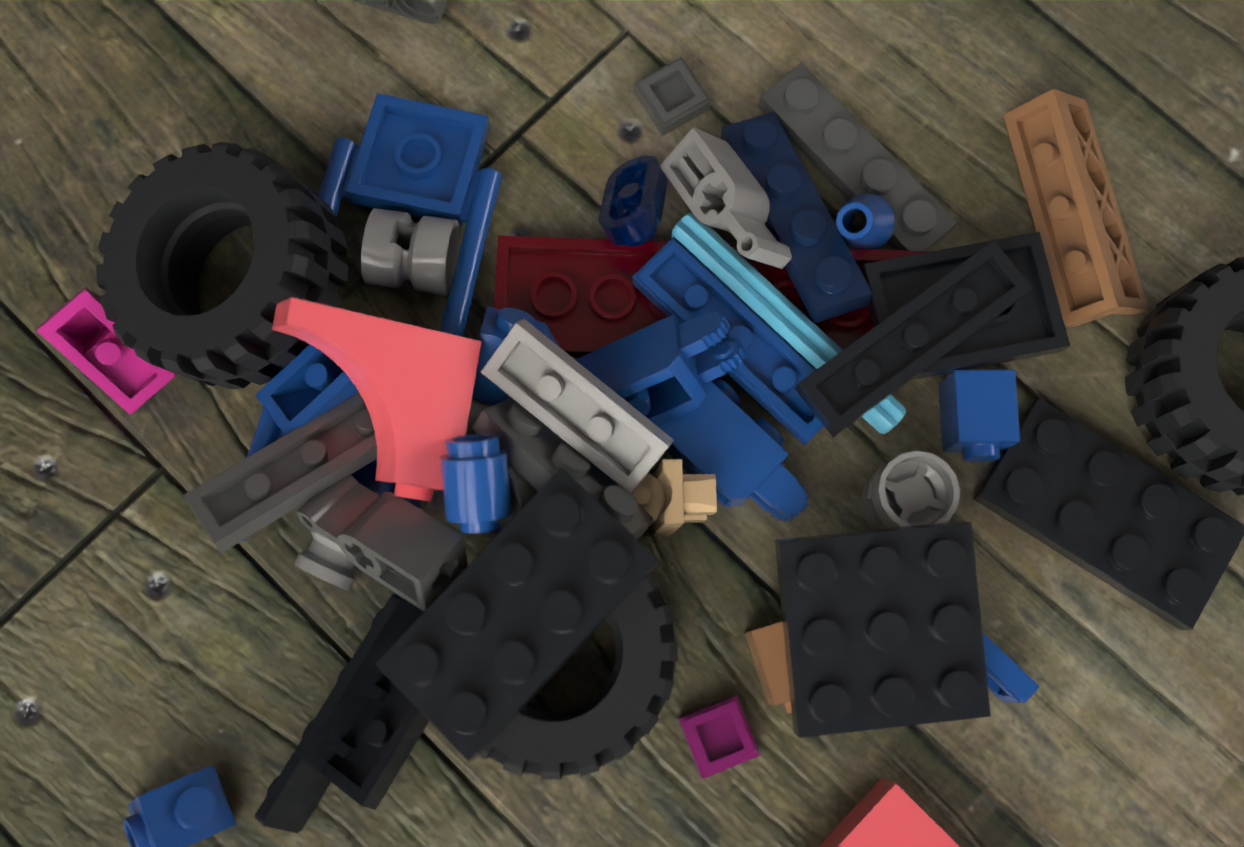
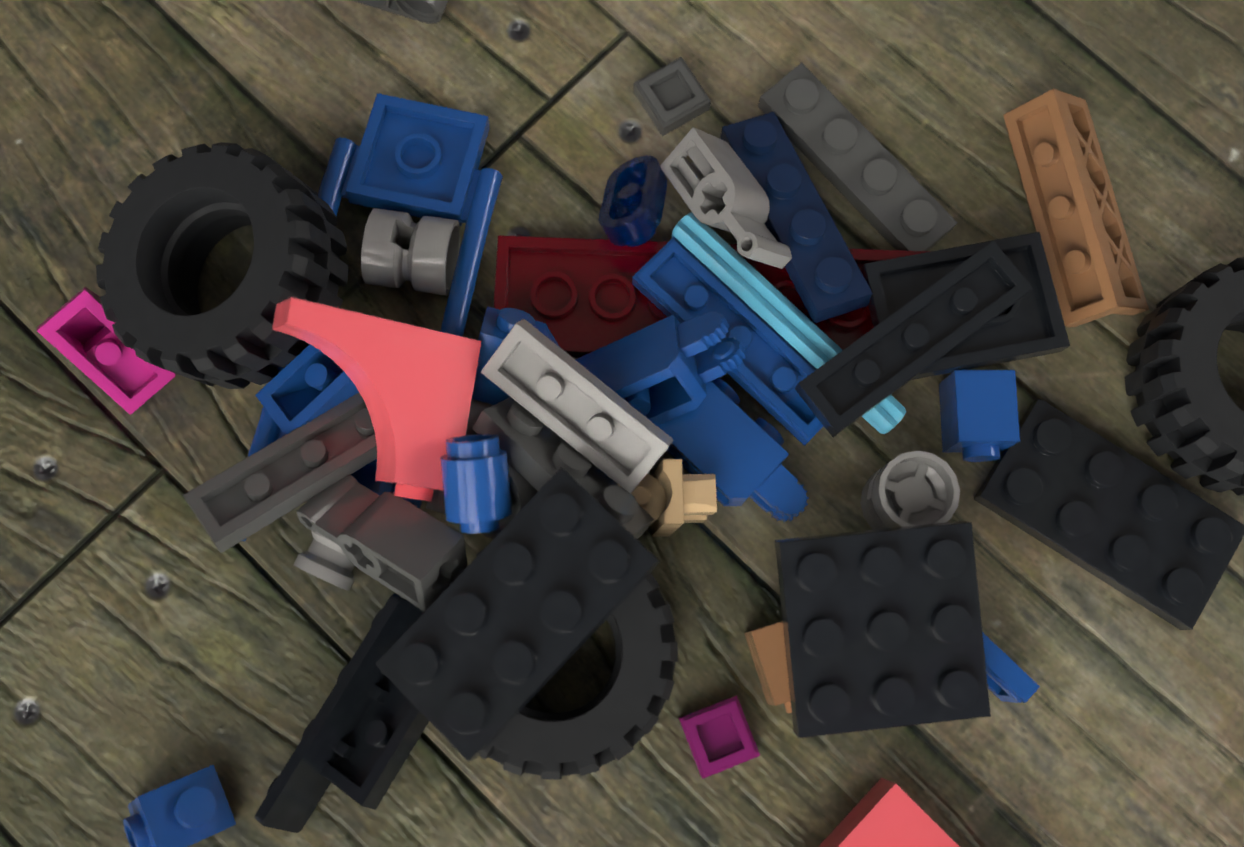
(878, 226): blue cone -> none

